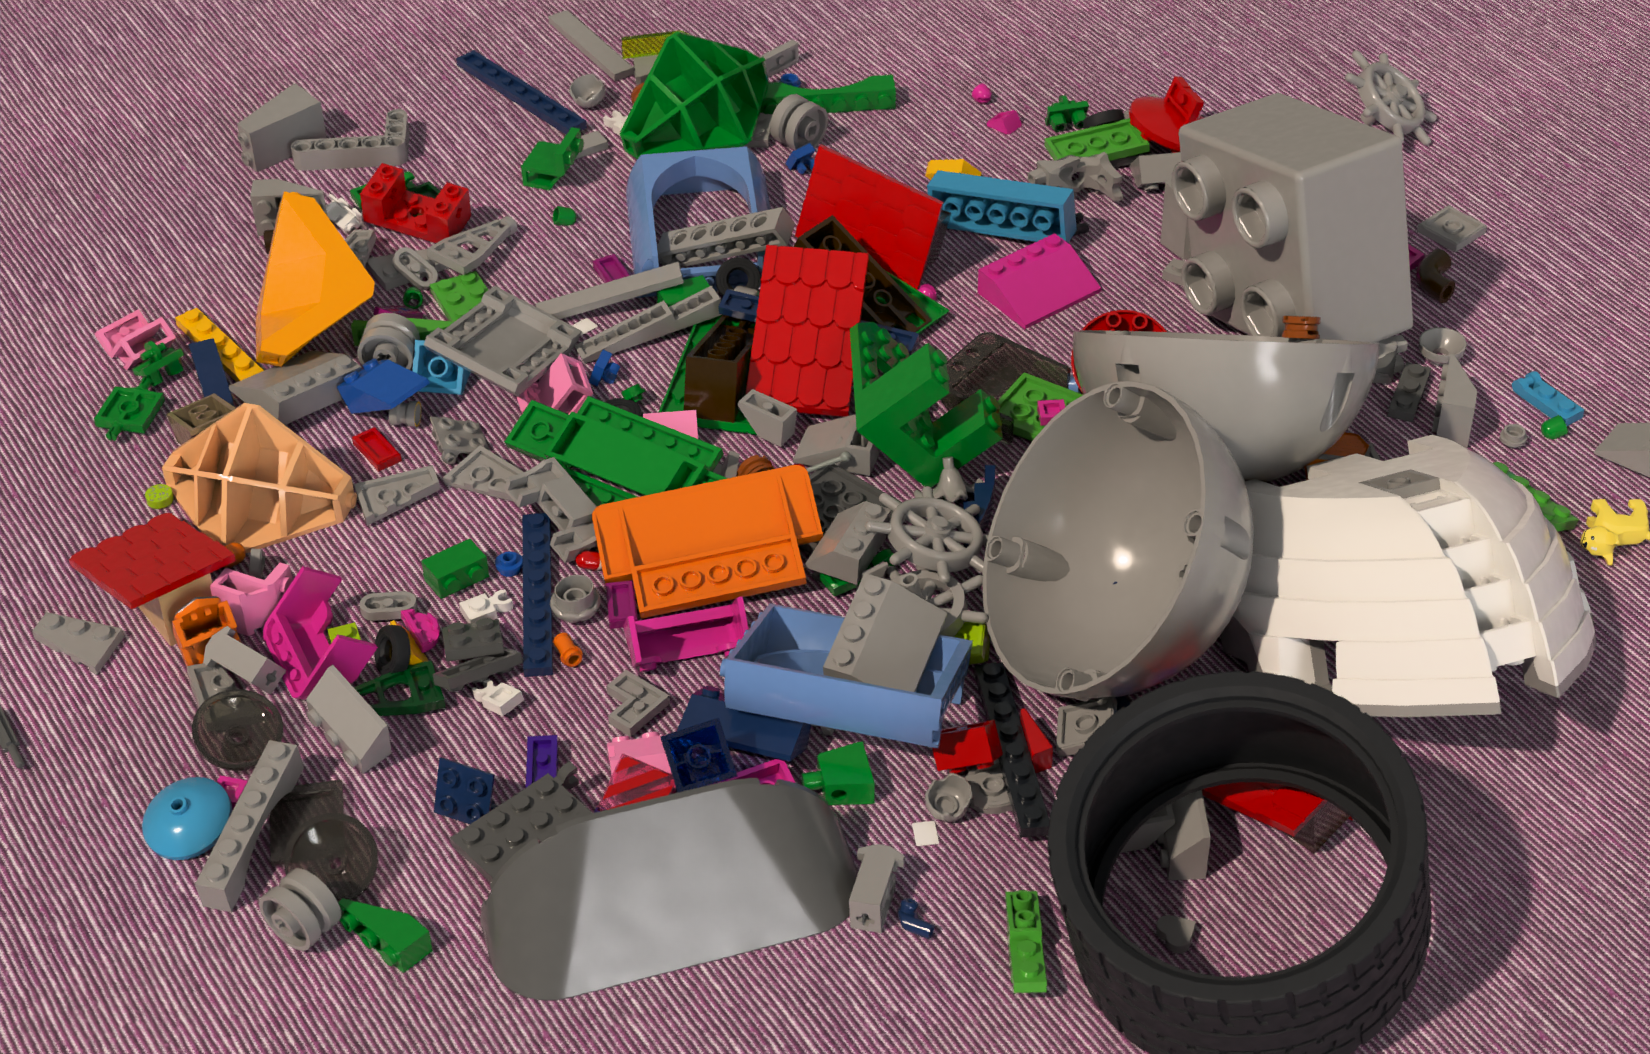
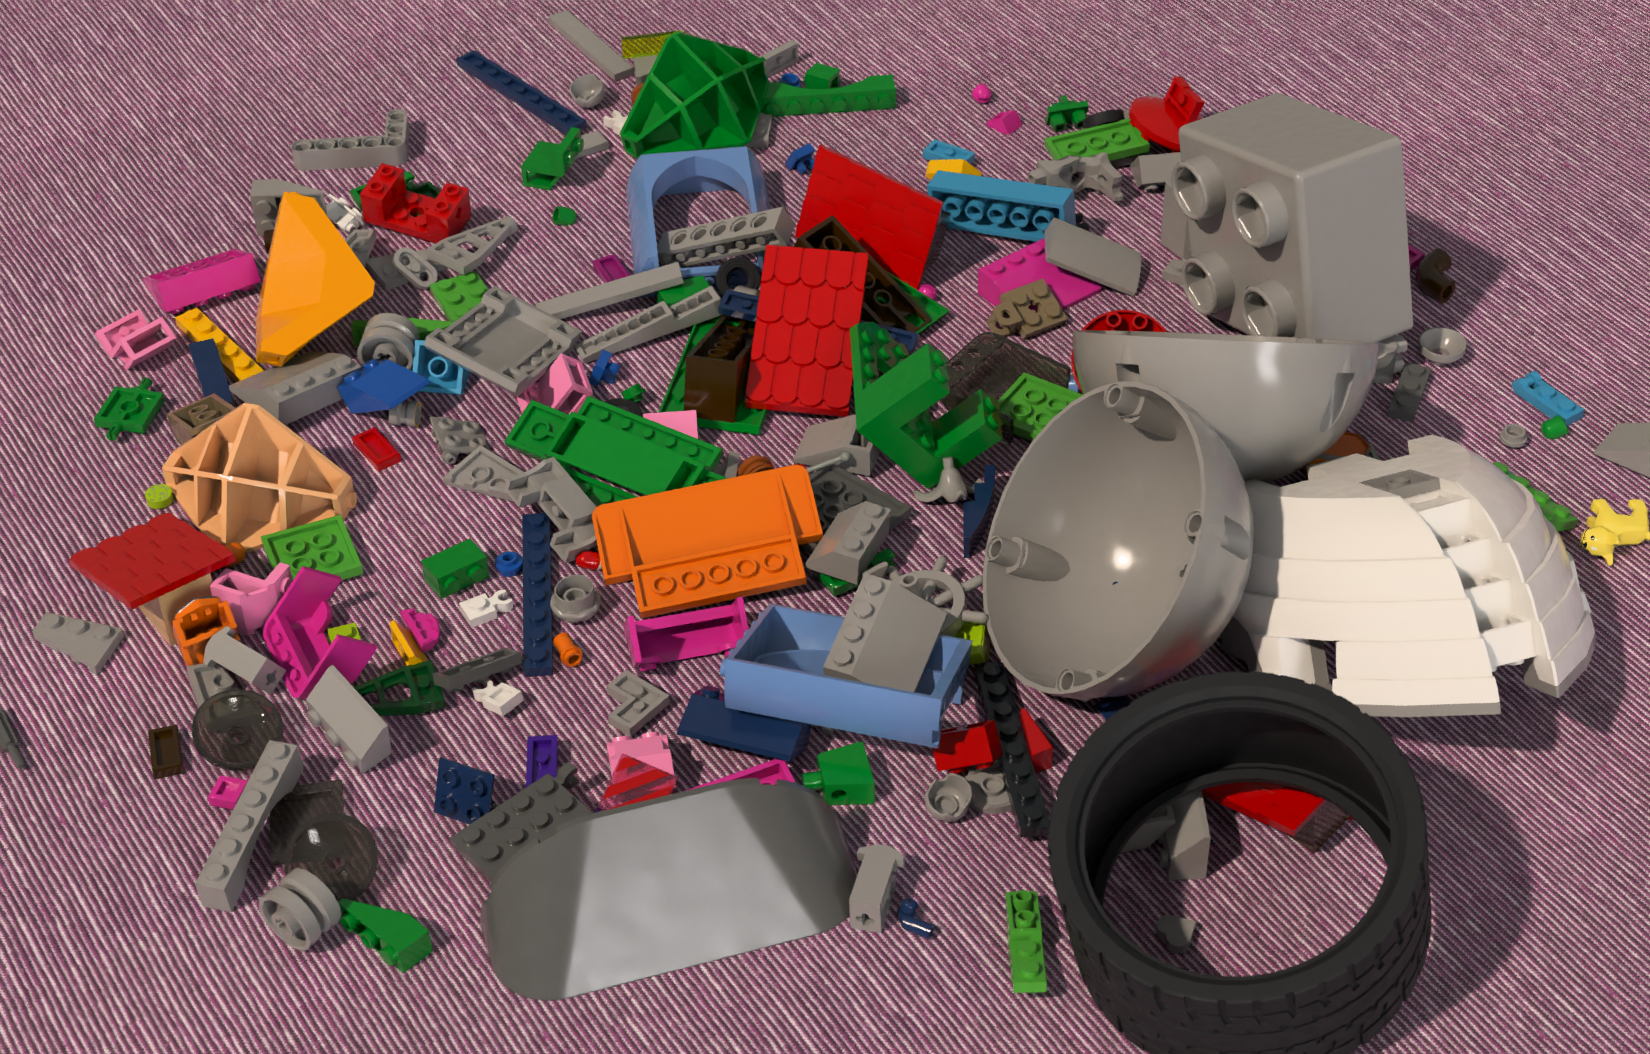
(166, 751): none -> dark brown tile
(168, 359): green hips -> none
(193, 827): dark azure dish -> none
(203, 279): none -> dark pink slope
(257, 563): light grey tile -> none
(273, 127): light grey slope -> none
(315, 545): none -> bright green plate
(386, 605): light grey plate -> none
(392, 649): black tyre -> none
(393, 492): light grey wing -> none
(400, 310): magenta tile -> none
(412, 293): green piece -> none
(472, 639): dark grey plate -> none
(585, 325): white sticker -> none
(620, 603): magenta tile -> none
(699, 745): clear blue slope -> none
(769, 417): light grey slope -> none
(798, 122): light grey wheel -> none
(822, 77): none -> green brick
(925, 833): white sticker -> none
(933, 534): light grey piece -> none
(943, 151): none -> dark azure plate
(1015, 312): none -> dark tan plate
(1048, 409): dark pink plate -> none
(1079, 721): light grey tile -> none
(1092, 256): none -> light grey slope
(1301, 327): dark orange wheel -> none
(1390, 98): light grey piece -> none
(1452, 228): light grey tile -> none
(1454, 404): light grey slope -> none

